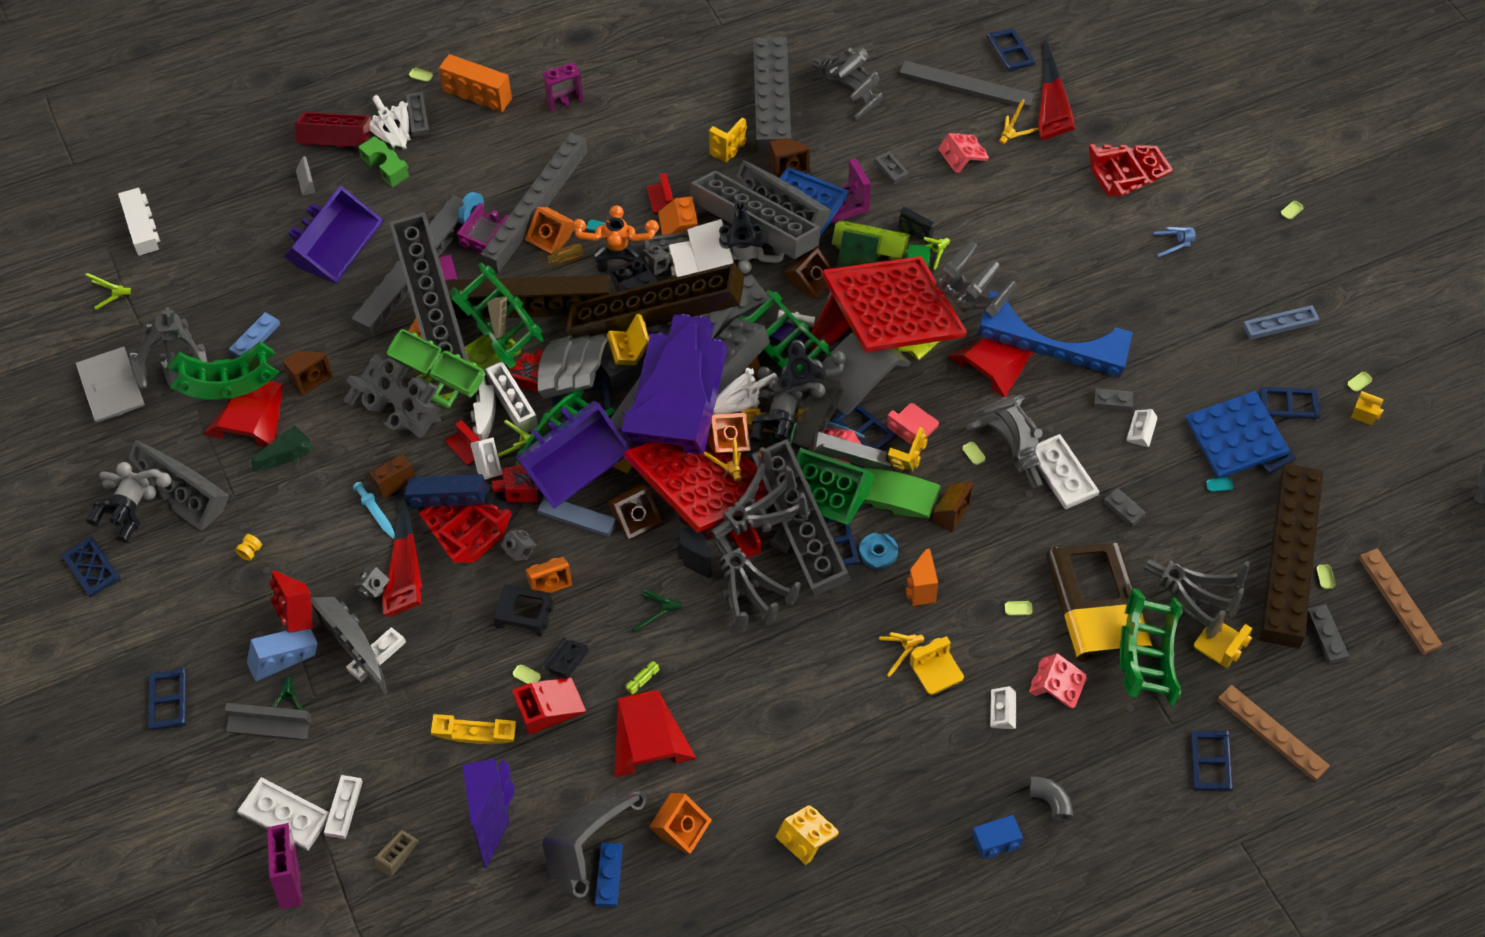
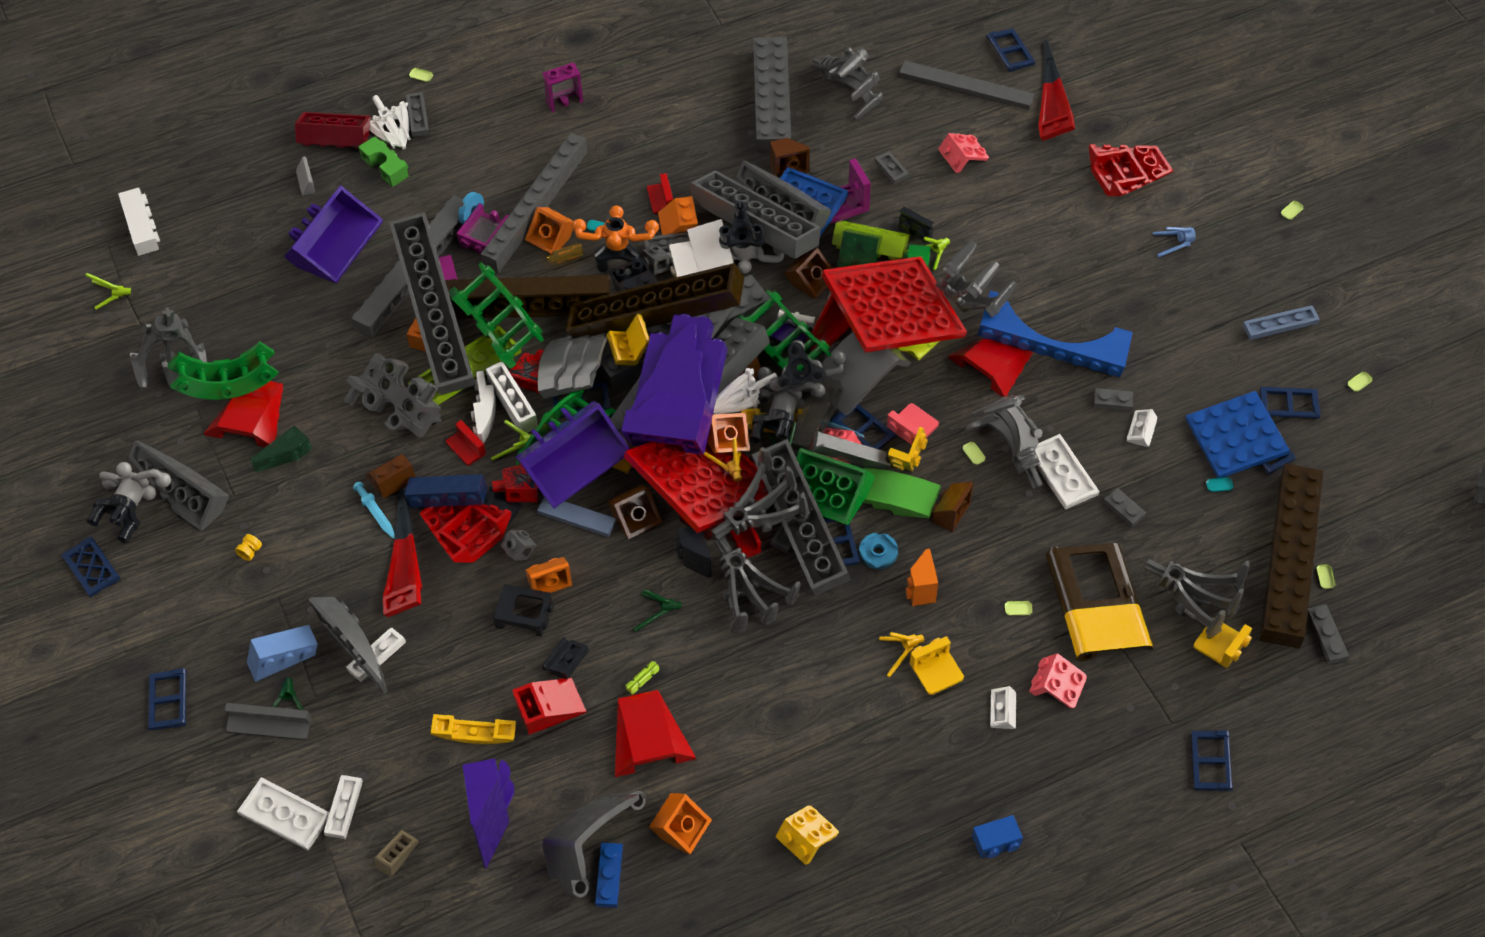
(110, 384): light grey piece -> none
(257, 332): medium blue plate -> none
(284, 866): magenta brick -> none
(291, 602): red slope -> none
(307, 370): reddish brown slope -> none
(370, 582): dark grey brick -> none
(445, 366): bright green piece -> none
(475, 83): orange brick -> none
(486, 458): white slope -> none
(497, 312): dark tan slope -> none
(526, 674): yellowish green piece -> none
(725, 145): yellow bracket -> none
(1009, 132): yellow plant -> none
(1054, 795): dark grey cylinder -> none
(1129, 648): green fence -> none
(1273, 733): medium nougat plate -> none
(1367, 408): yellow brick -> none
(1400, 601): medium nougat plate -> none

